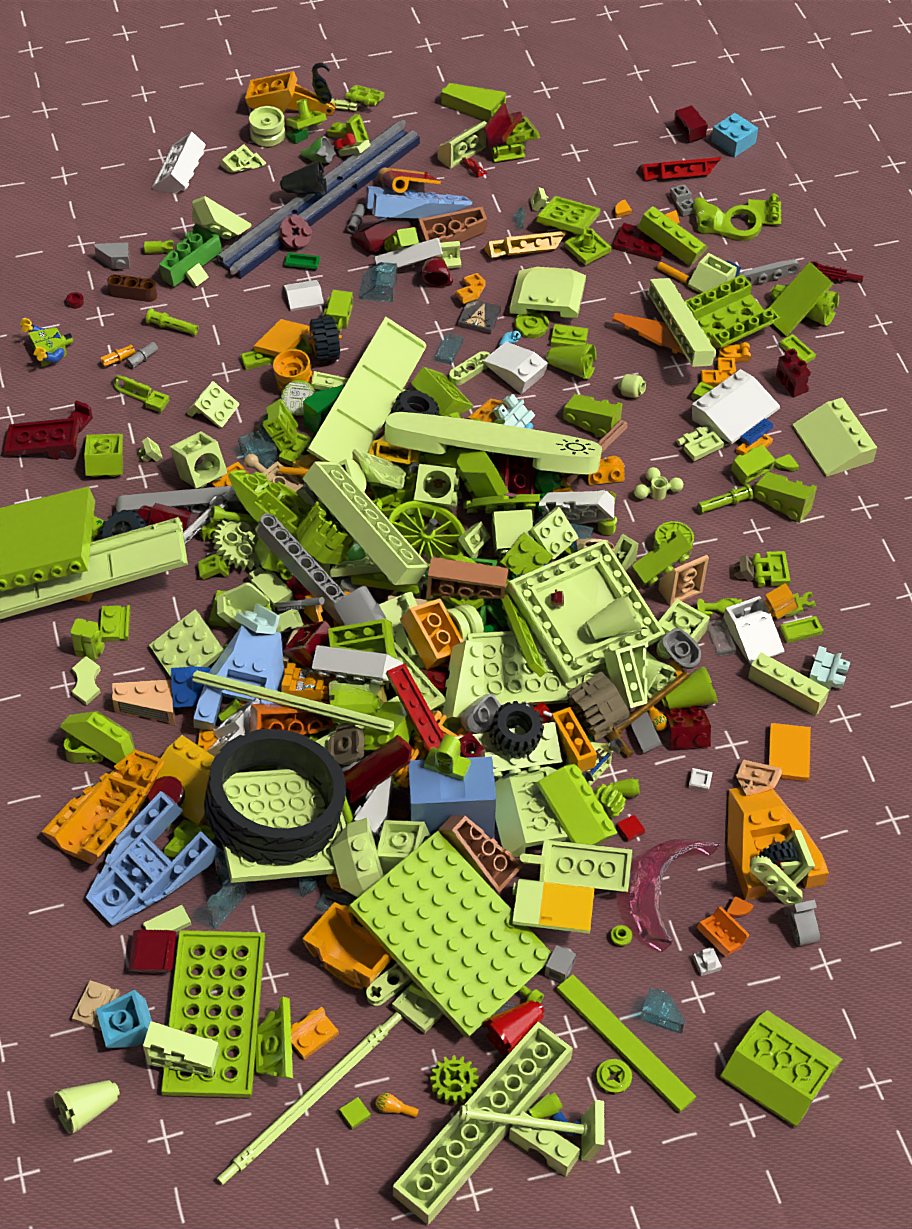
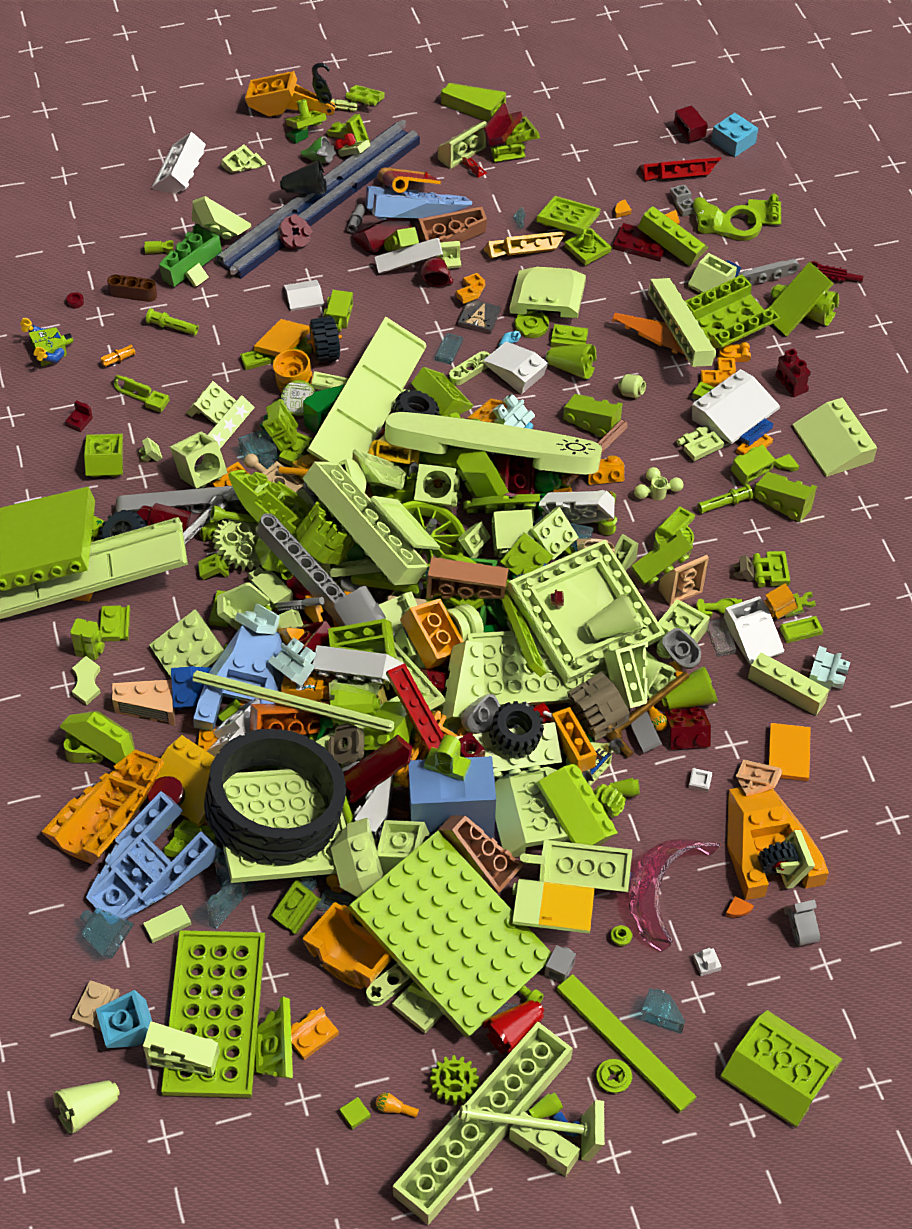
(43, 437): dark red hinge -> none
(105, 930): none -> clear light blue torso
(113, 255): light grey slope -> none
(141, 355): light grey axle -> none
(152, 951): dark red slope -> none
(231, 420): none -> yellowish green tile
(267, 126): yellowish green wheel -> none
(288, 633): none -> light orange slope
(292, 664): none -> light aqua hips
(296, 907): none -> lime plate
(302, 261): green tile -> none
(308, 1098): yellowish green axle -> none
(325, 722): none -> green hand
(379, 282): clear light blue slope -> none
(404, 523): none -> yellowish green piece
(539, 199): yellowish green tile -> none
(630, 828): red tile -> none
(673, 272): light orange piece -> none
(676, 521): none -> lime tile
(723, 932): orange bracket -> none
(776, 880): yellowish green plate -> none
(803, 351): lime tile -> none

